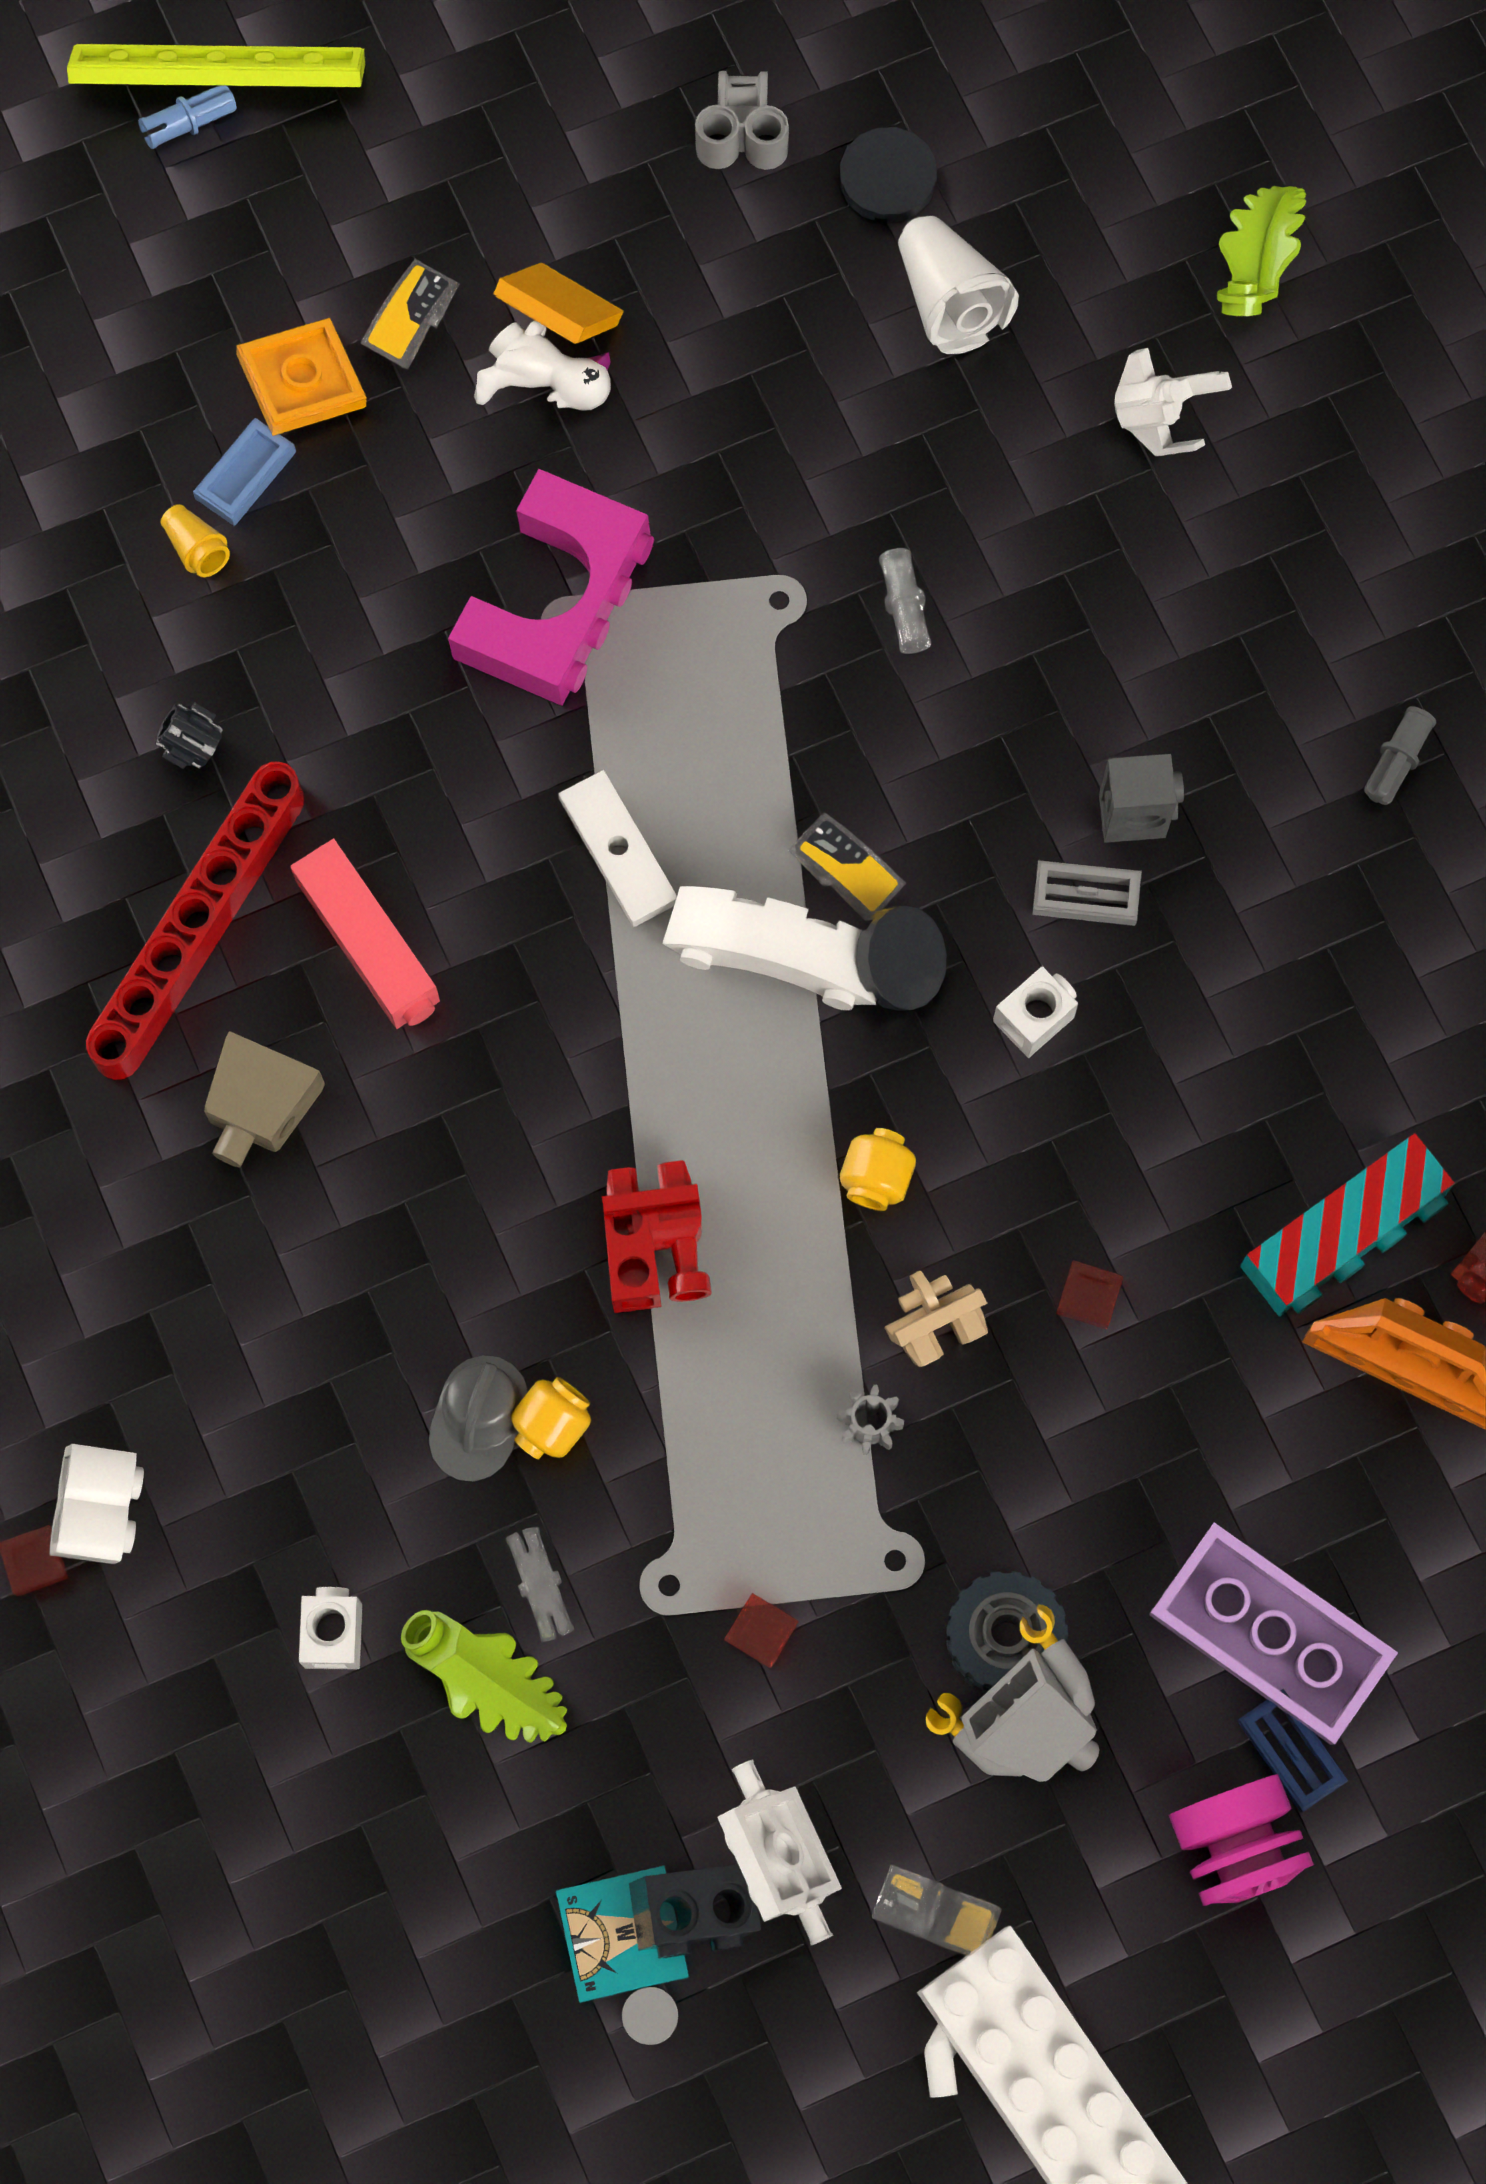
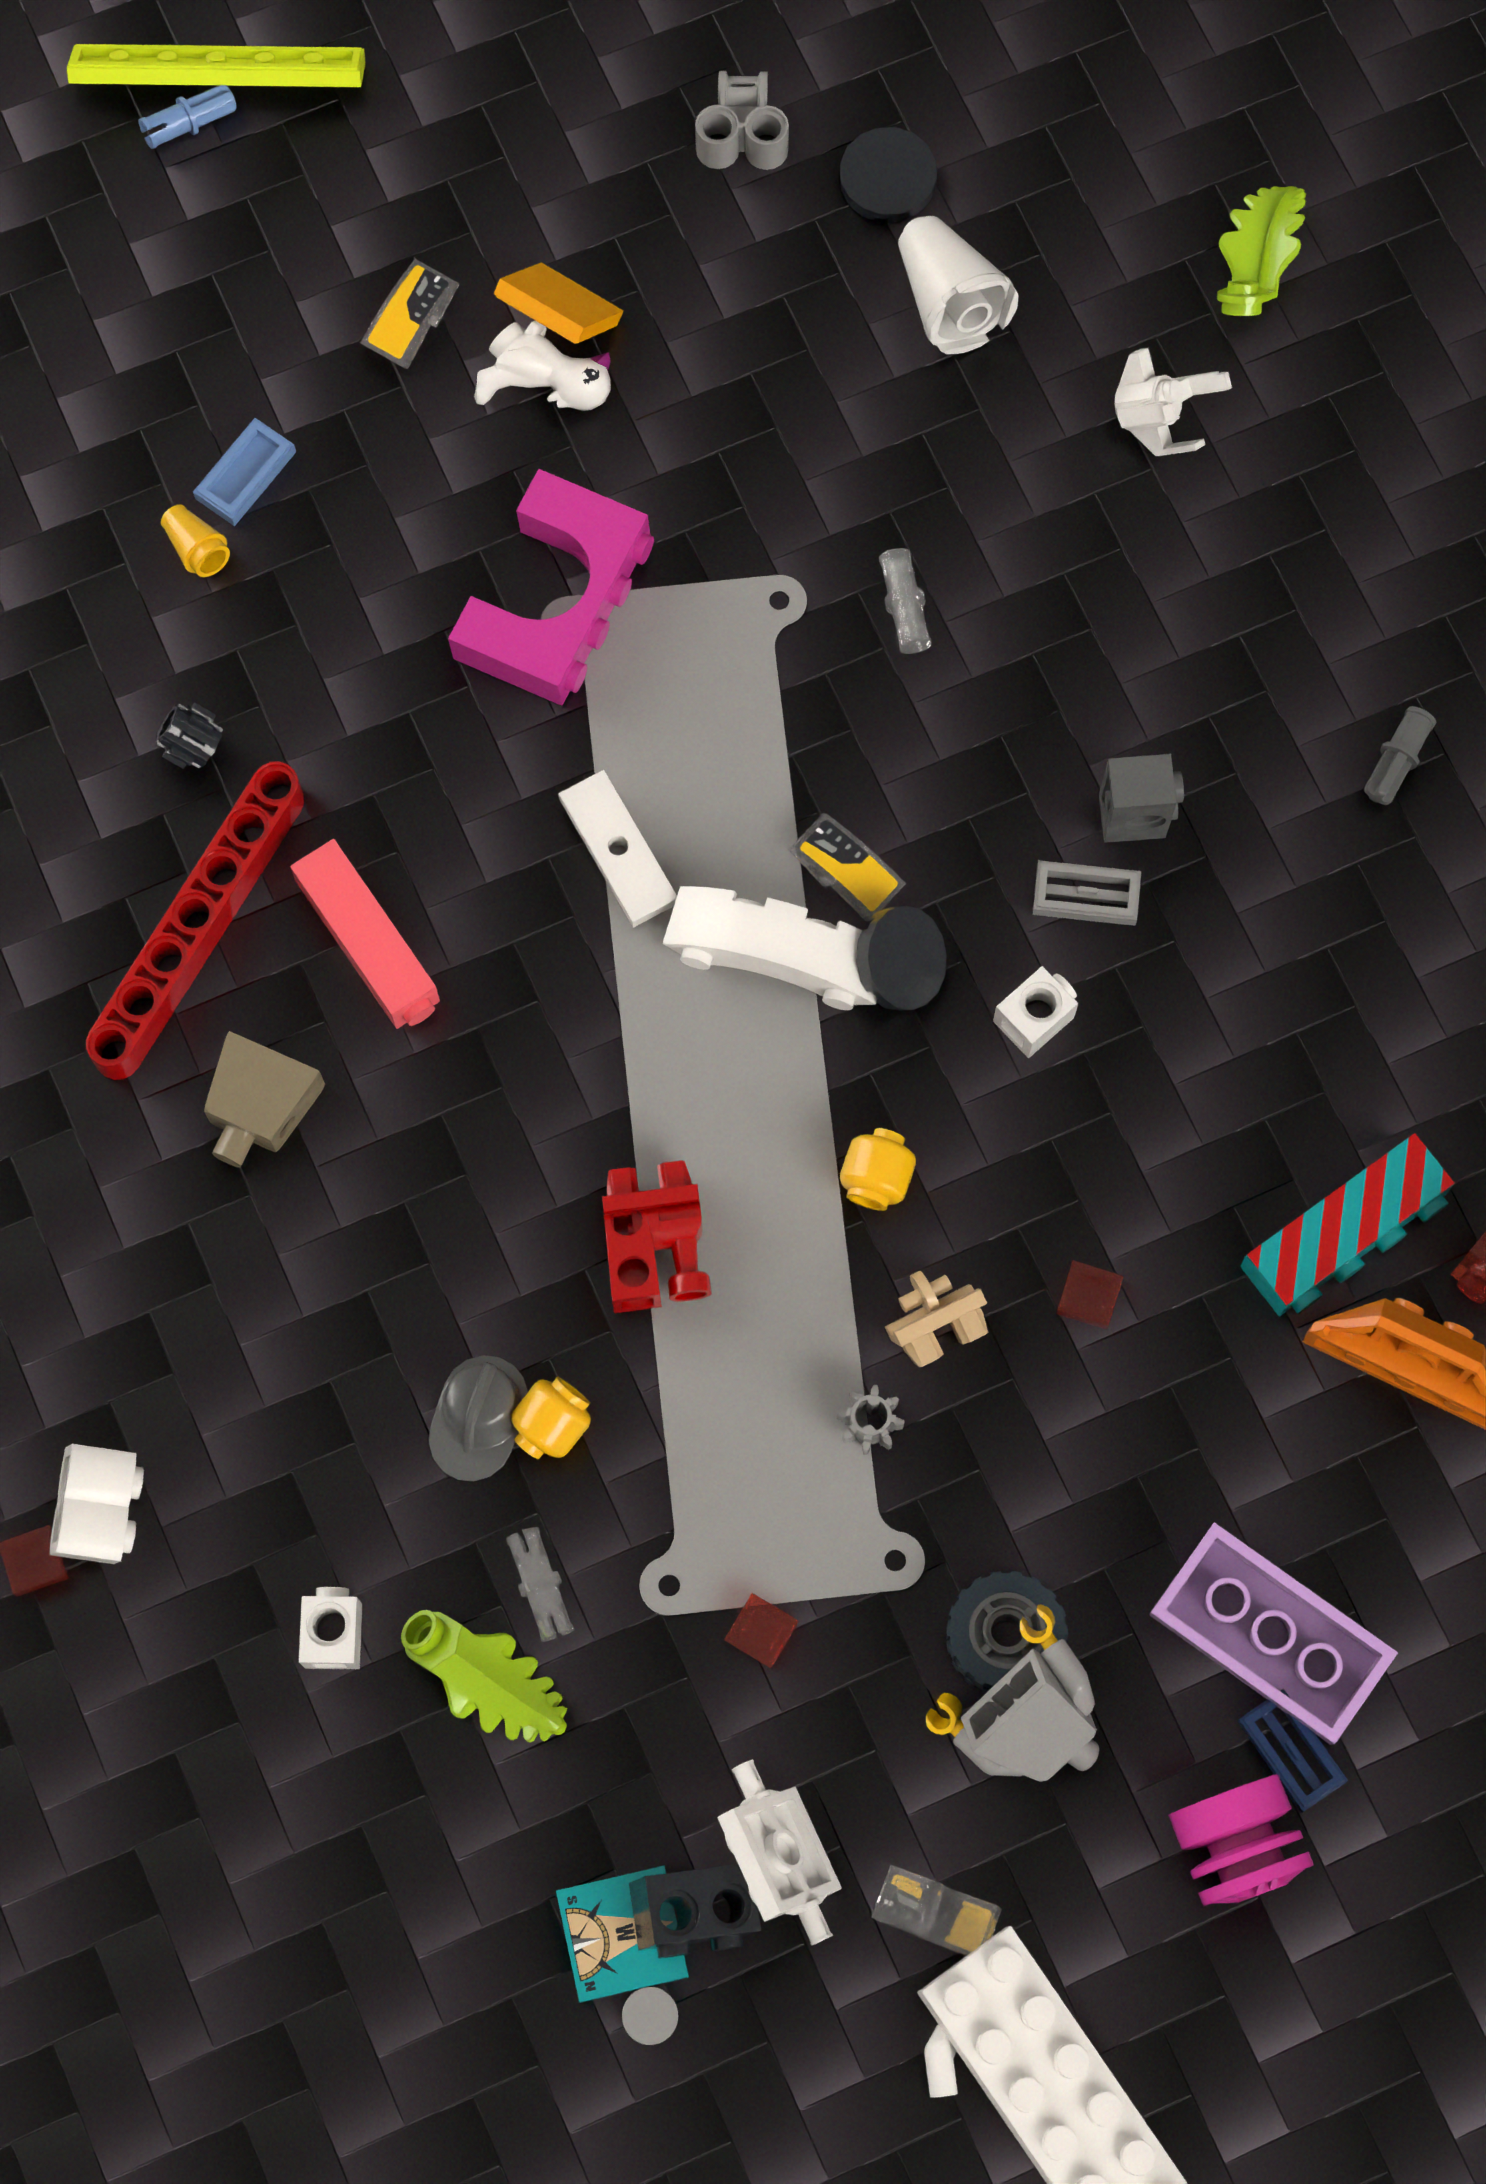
(301, 376): light orange tile -> none

